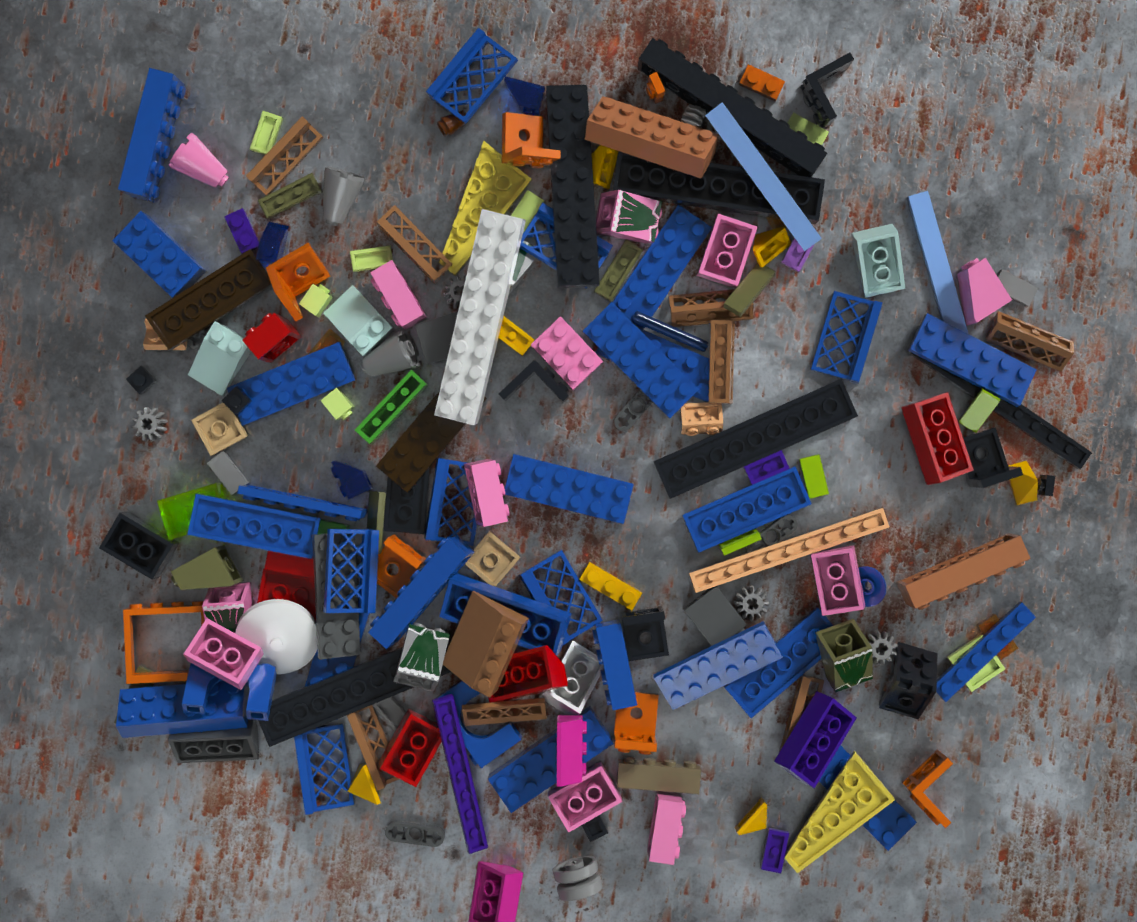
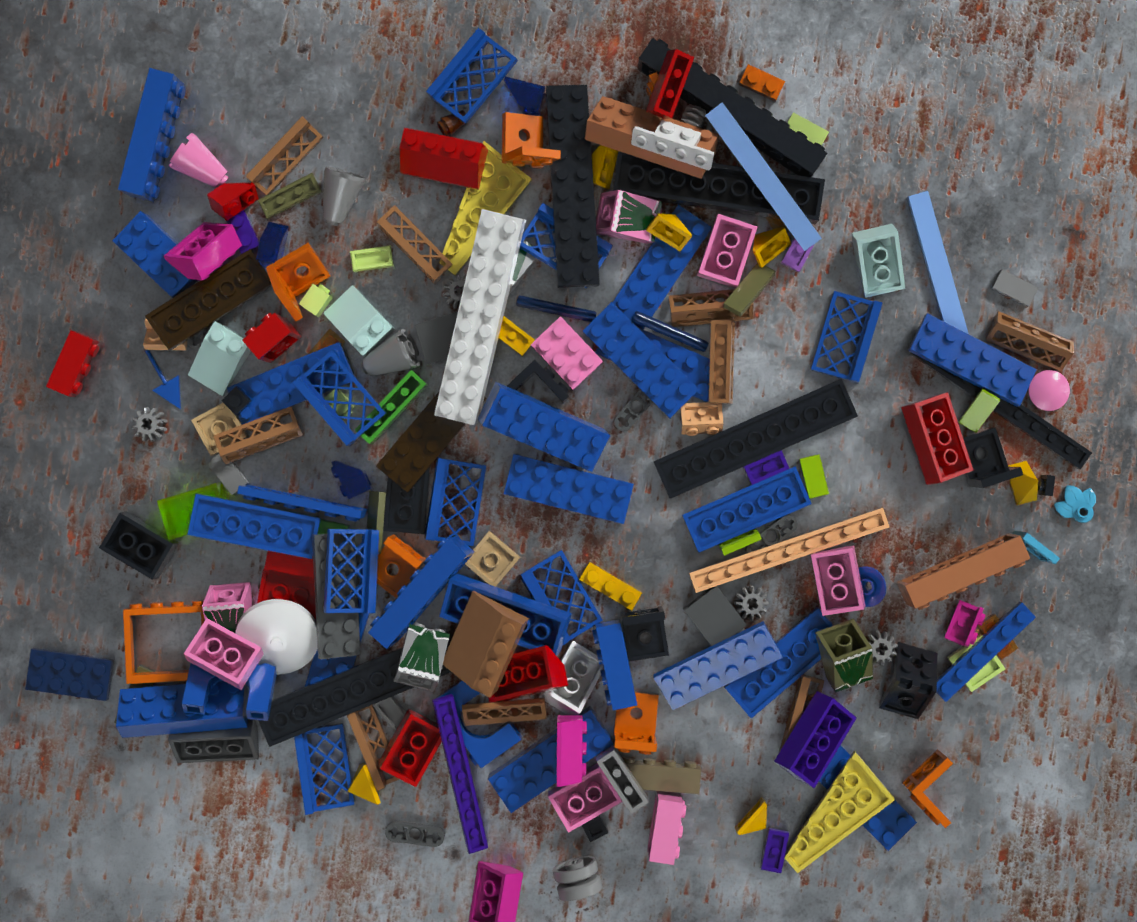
(69, 674): none -> dark blue plate
(73, 364): none -> red brick
(141, 380): black plate -> none
(169, 389): none -> blue piece
(204, 250): none -> dark pink slope
(208, 570): olive slope -> none
(232, 198): none -> red slope
(259, 442): none -> medium nougat fence
(266, 133): yellowish green tile -> none
(323, 407): none -> blue fence
(397, 295): bright pink brick -> none
(442, 158): none -> red slope
(486, 492): bright pink brick -> none
(528, 207): yellowish green tile -> none
(543, 427): none -> blue brick
(555, 308): none -> dark blue axle
(618, 270): olive tile -> none
(622, 779): none -> light grey brick
(669, 84): none -> red brick
(670, 230): none -> yellow slope
(675, 143): none -> white bracket
(814, 94): black bracket -> none
(964, 623): none -> dark pink bracket
(980, 291): bright pink slope -> none
(1037, 548): none -> medium azure tile
(1049, 390): none -> bright pink dish
(1074, 502): none -> medium azure plate

